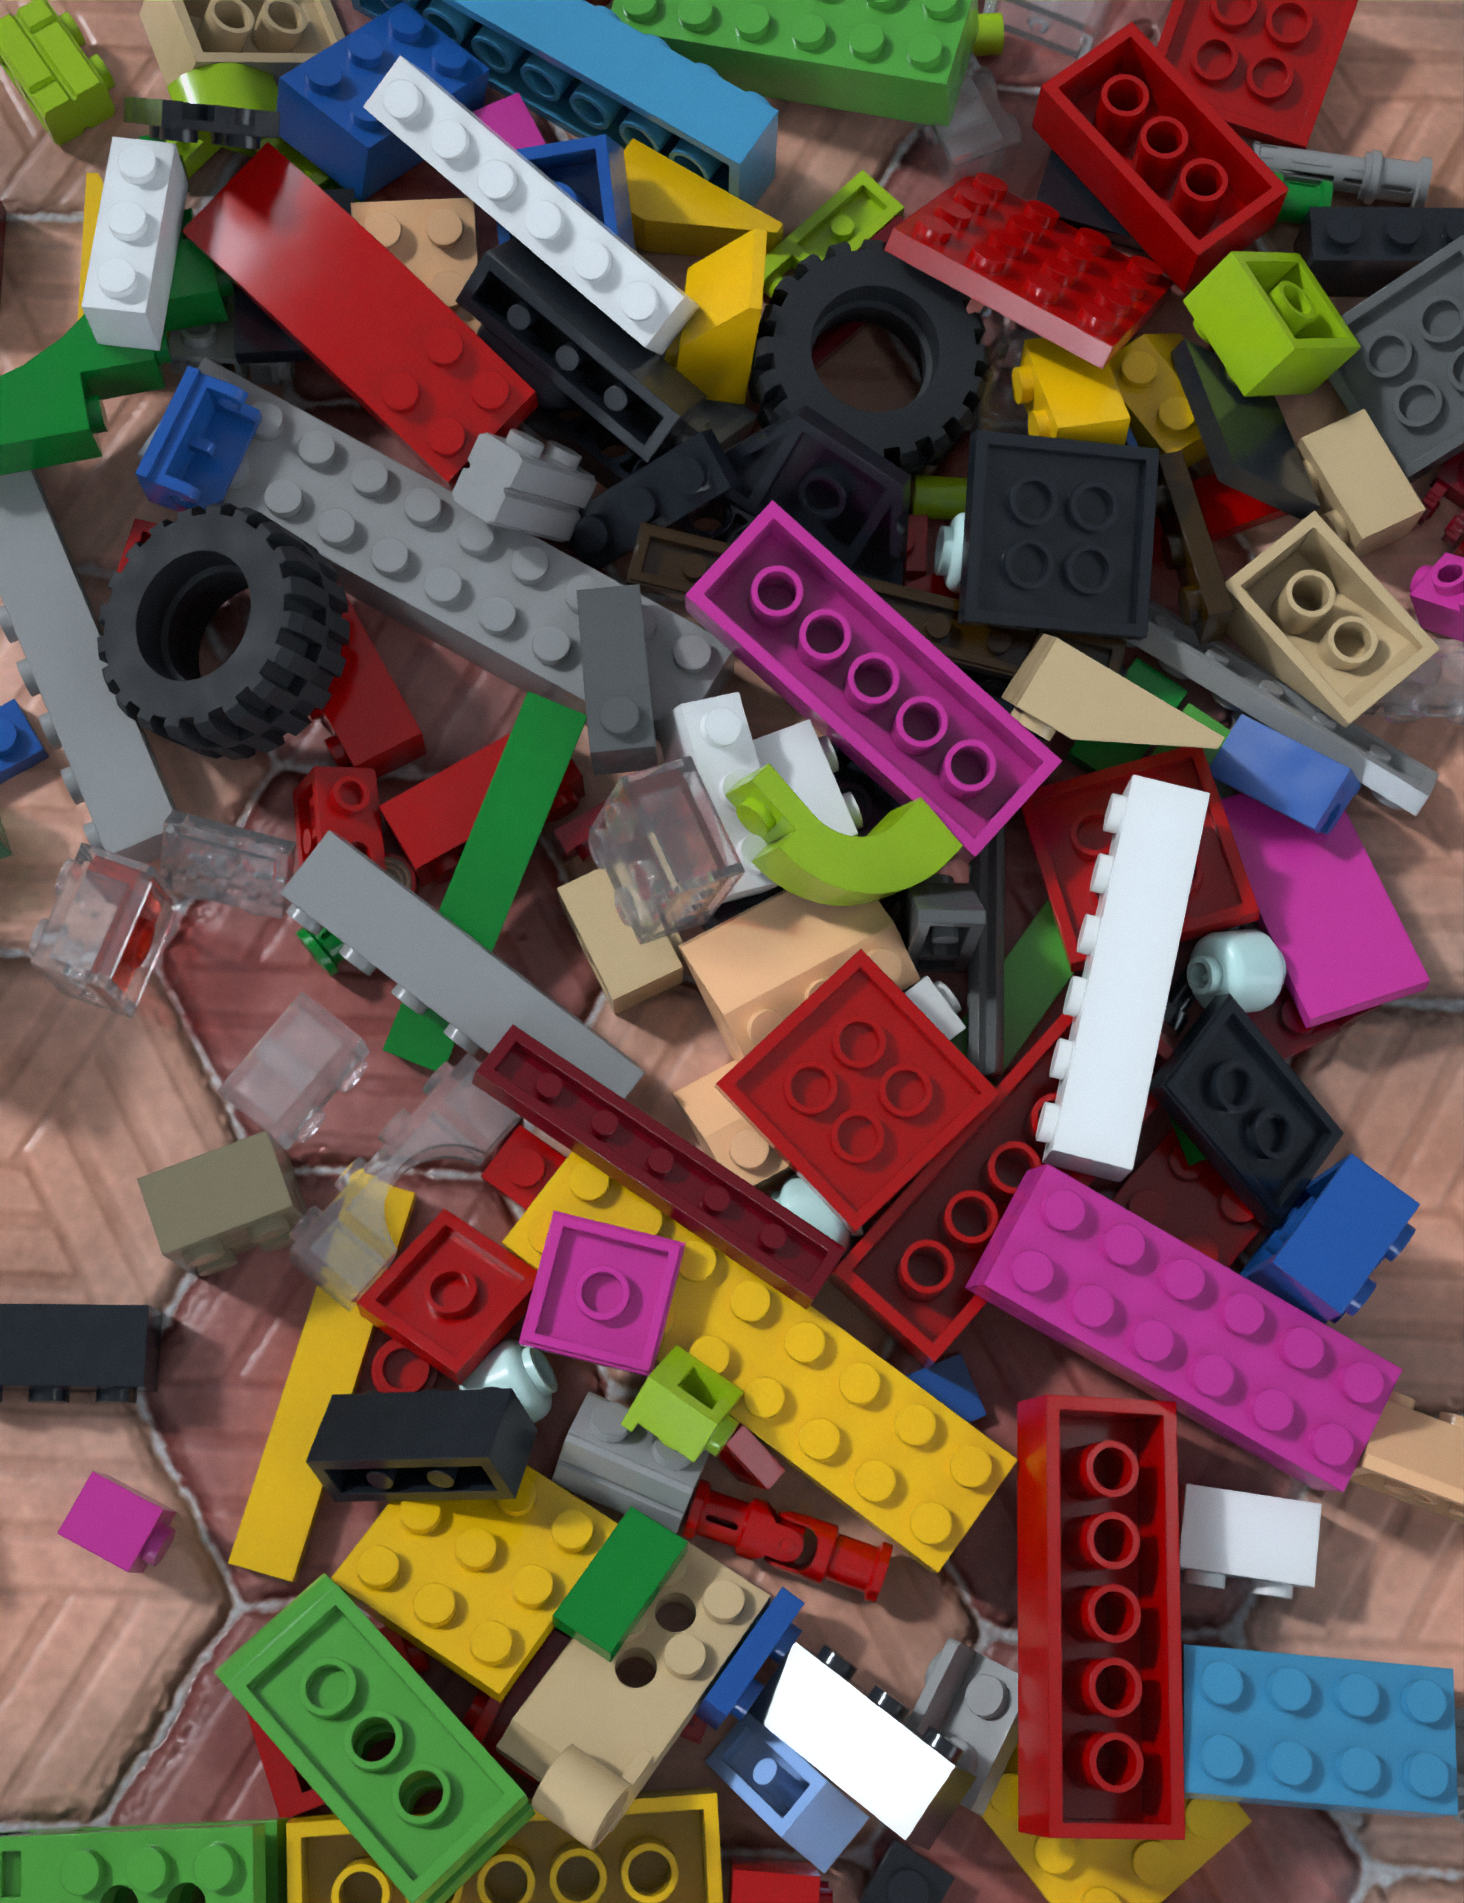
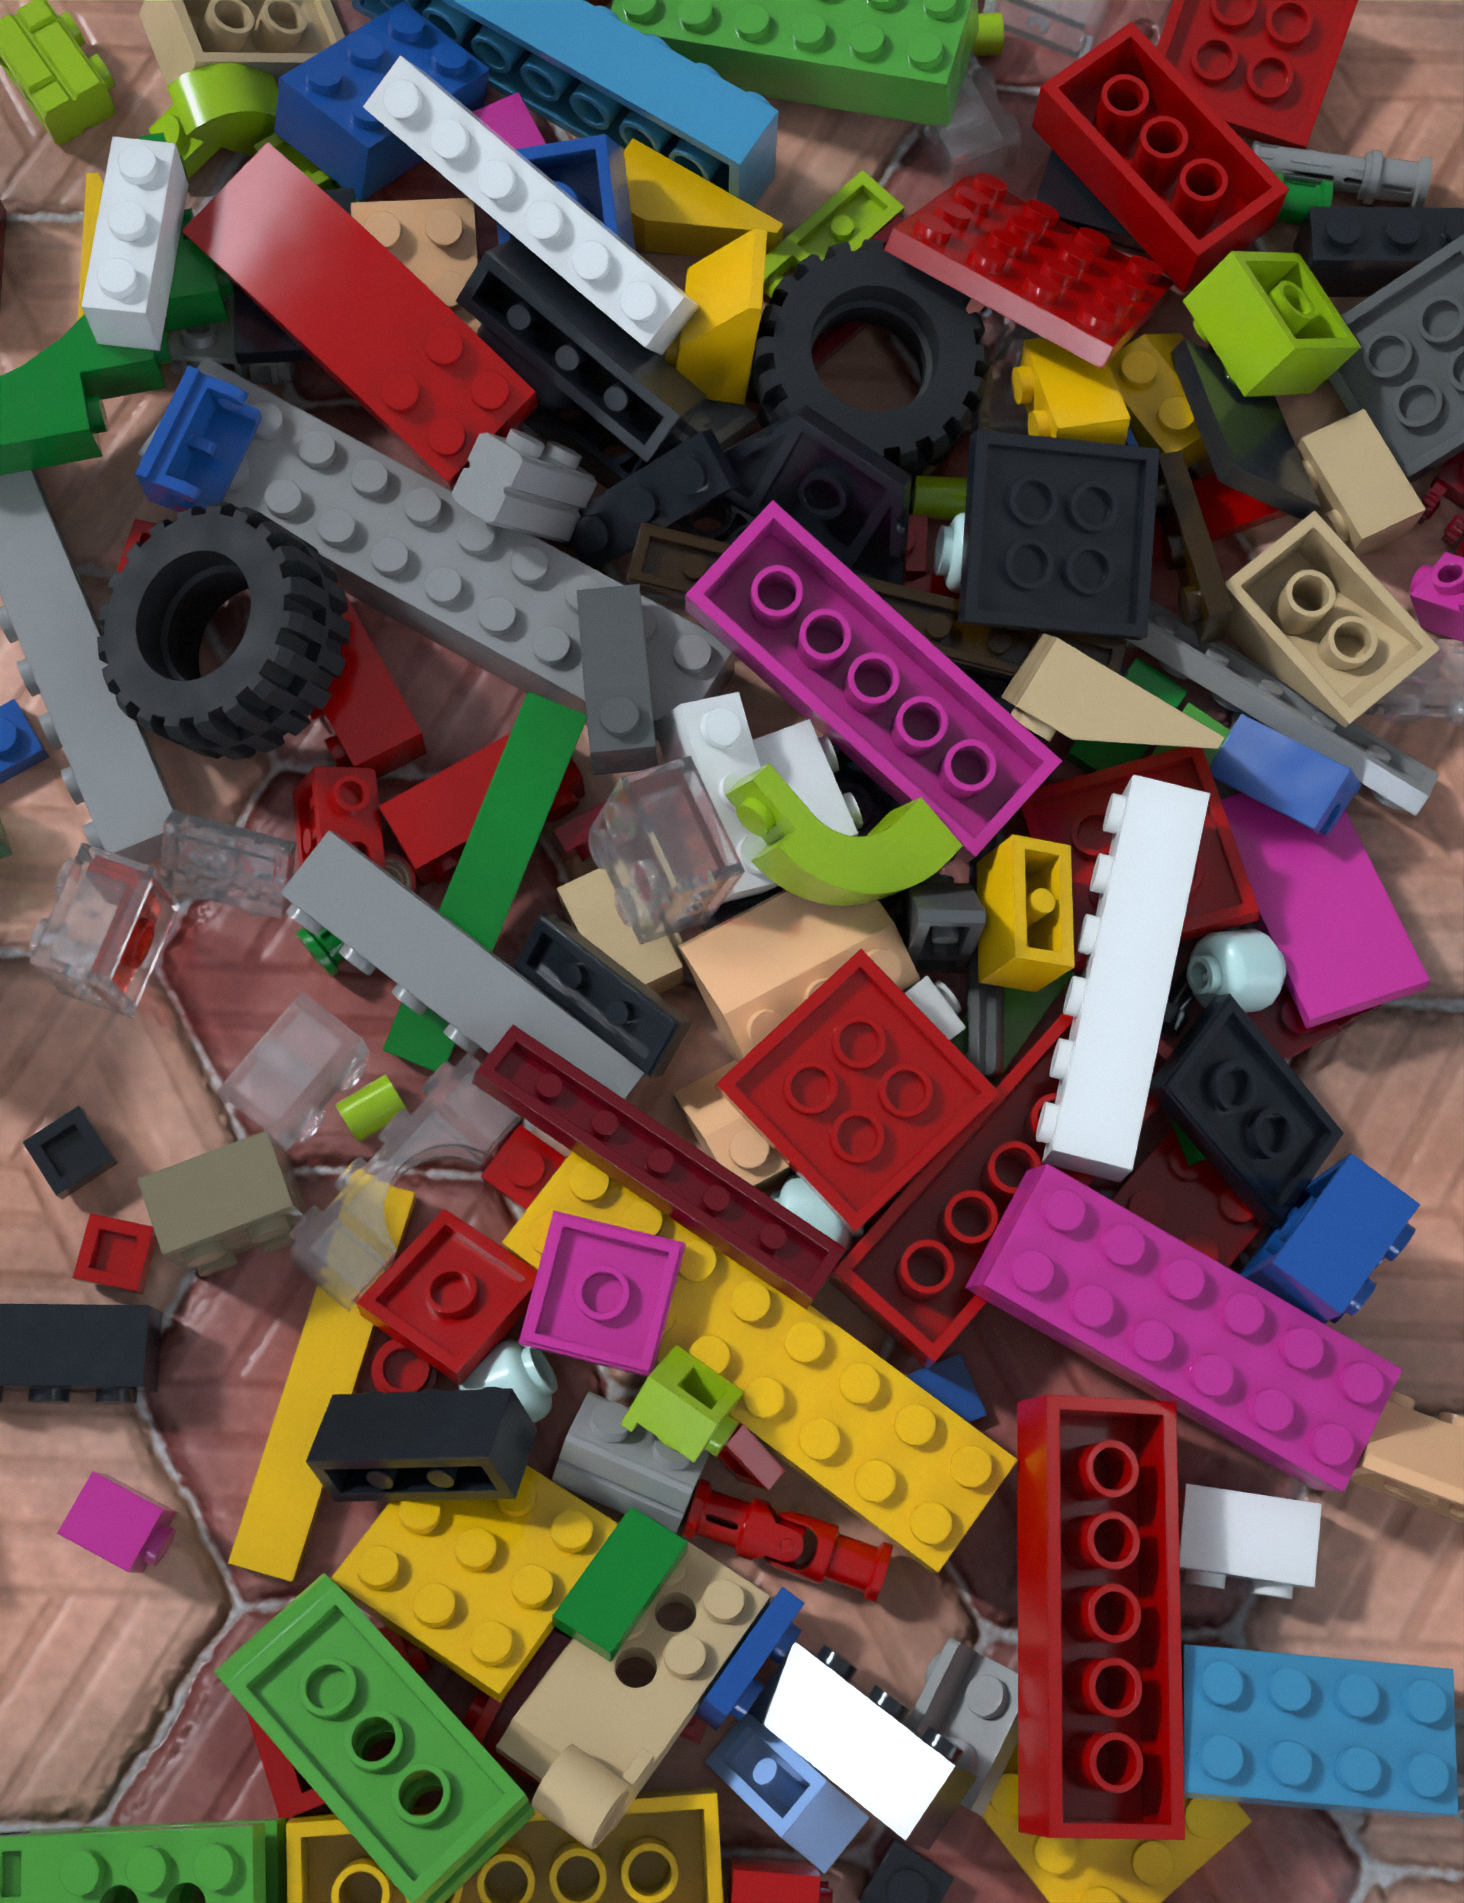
(70, 1152): none -> black plate
(115, 1254): none -> red plate
(182, 120): black wing -> none
(370, 1108): none -> lime hinge
(602, 994): none -> black tile
(1028, 914): none -> yellow brick

